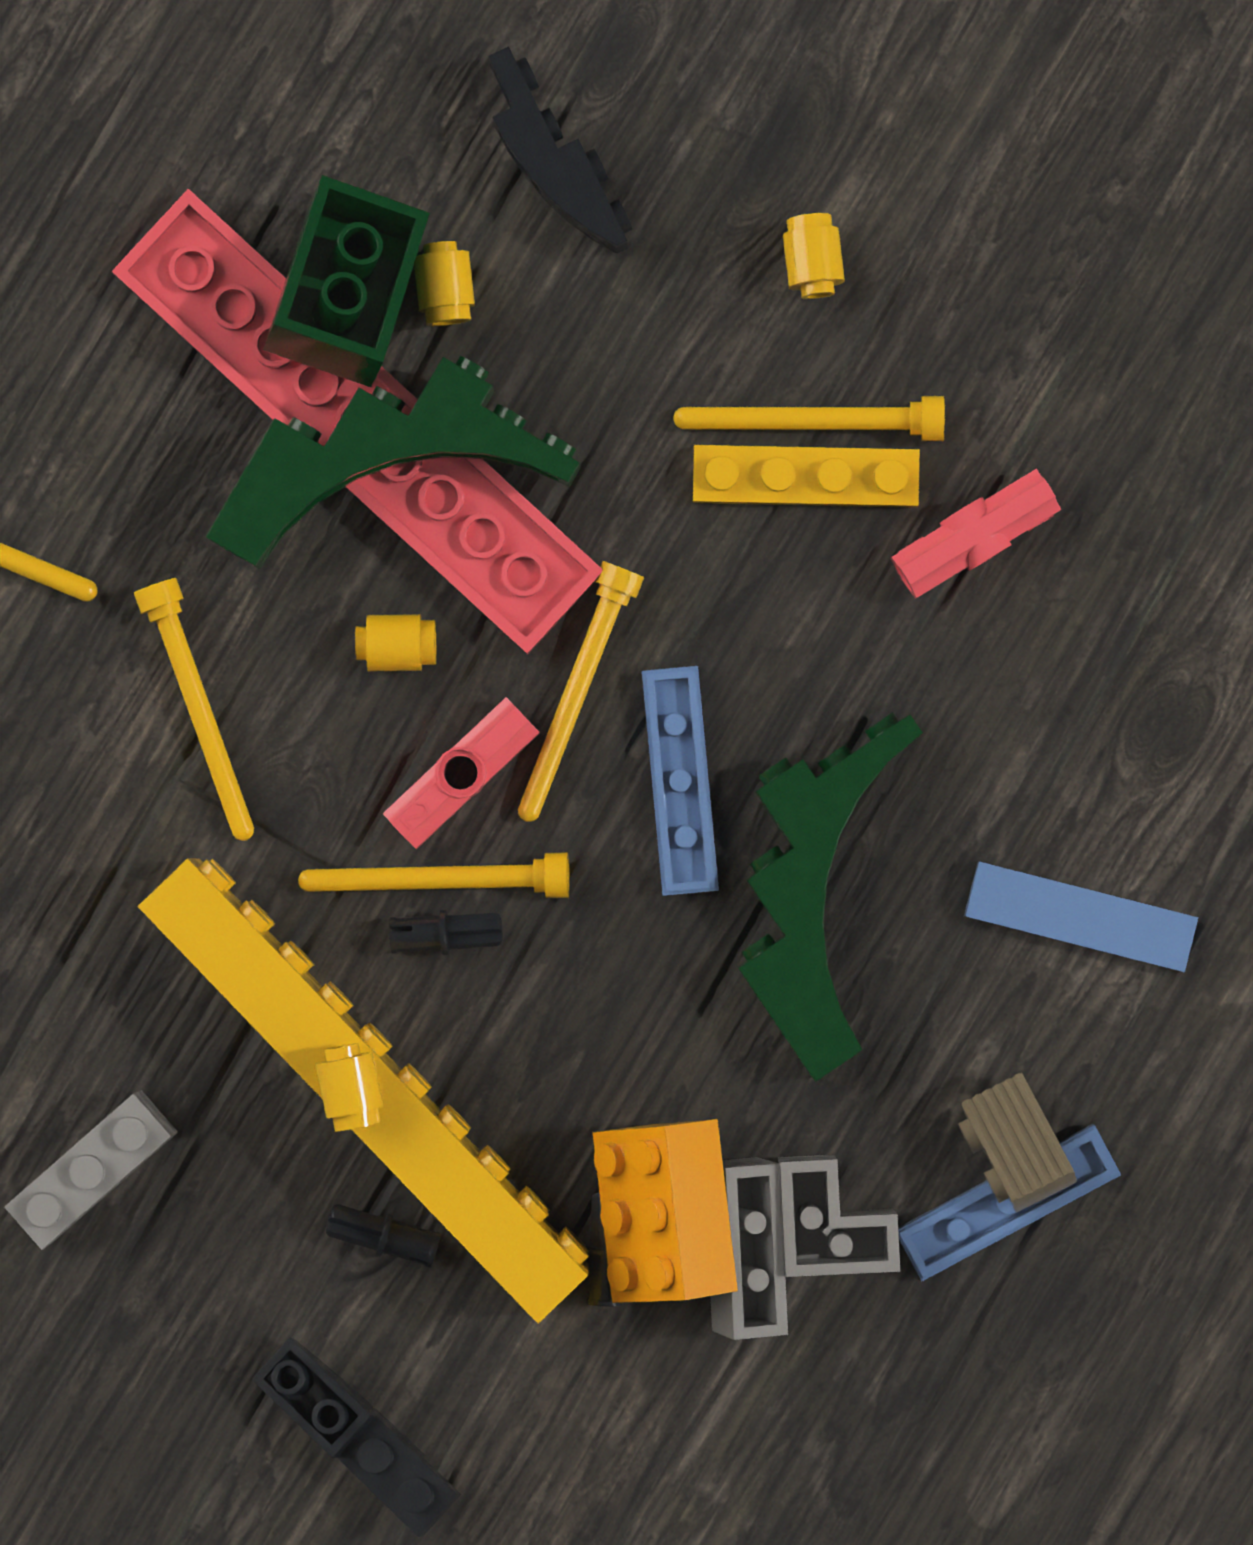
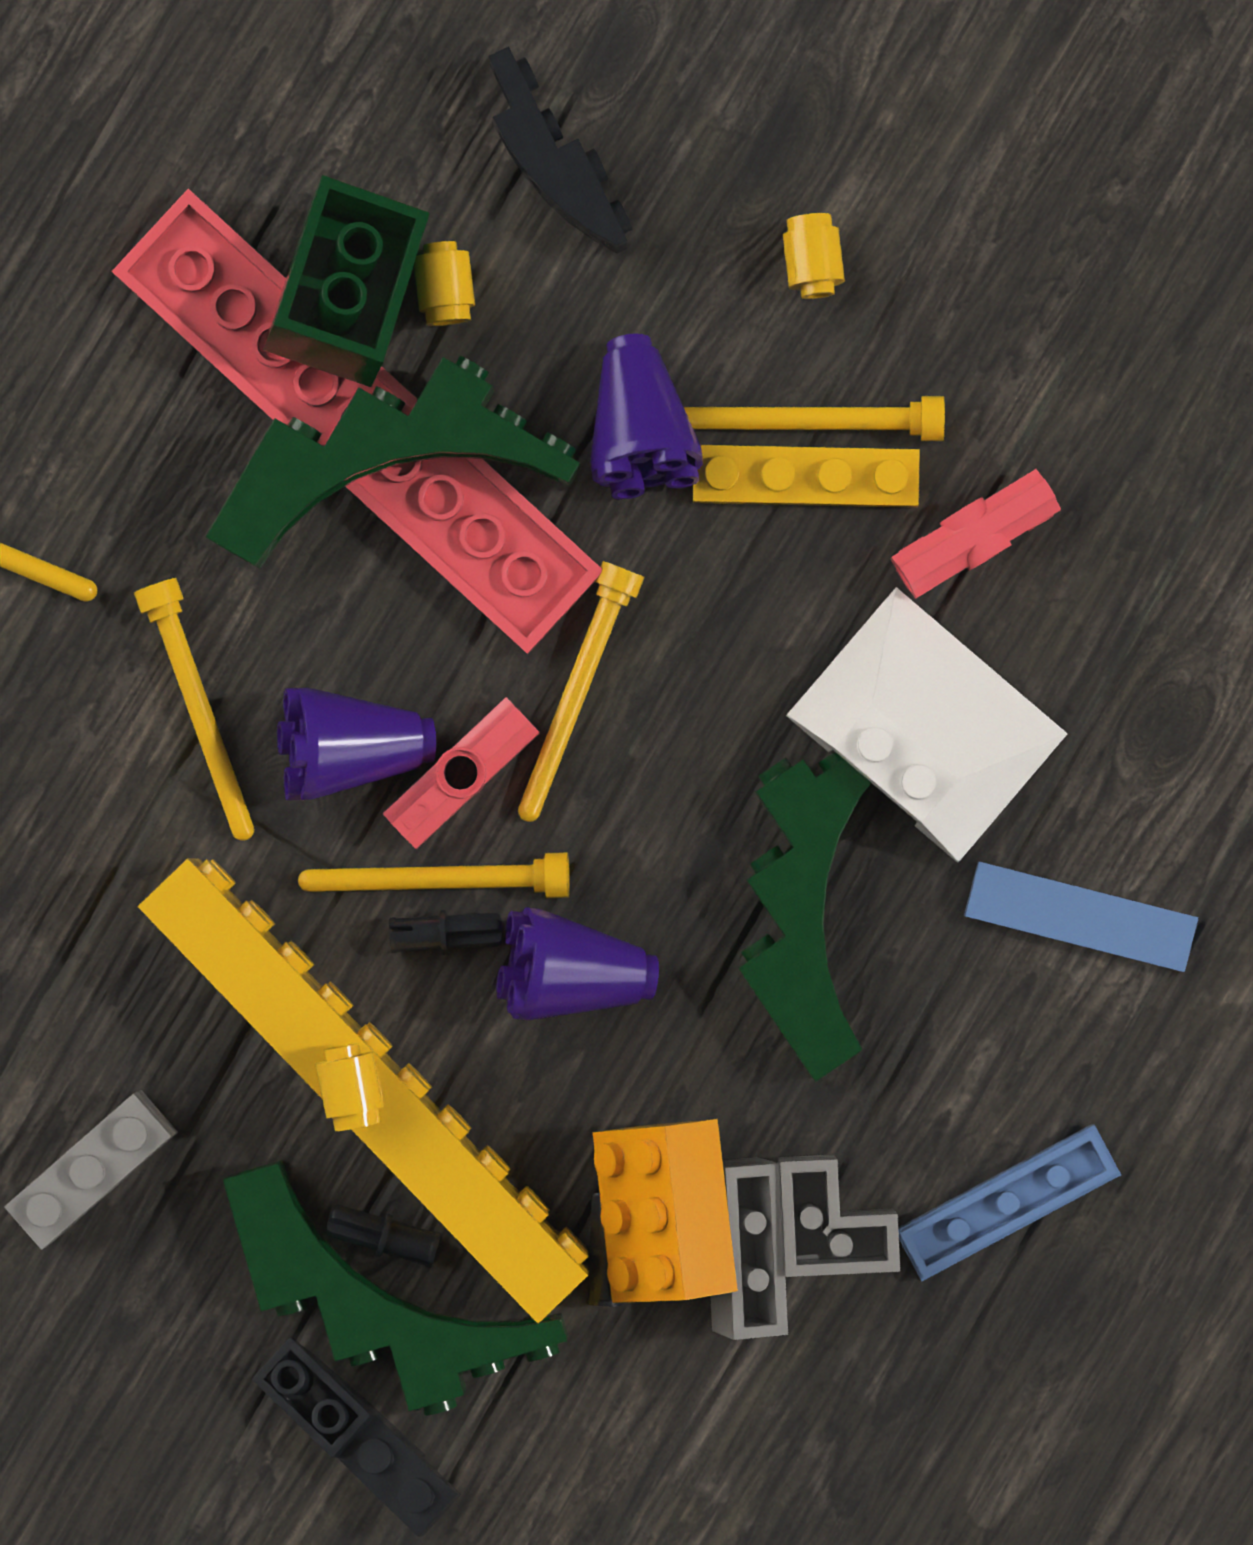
(347, 742): none -> dark purple cone
(396, 642): yellow brick -> none
(429, 1348): none -> dark green arch
(569, 968): none -> dark purple cone
(641, 423): none -> dark purple cone
(680, 780): medium blue tile -> none
(927, 723): none -> white slope
(1017, 1142): dark tan brick -> none

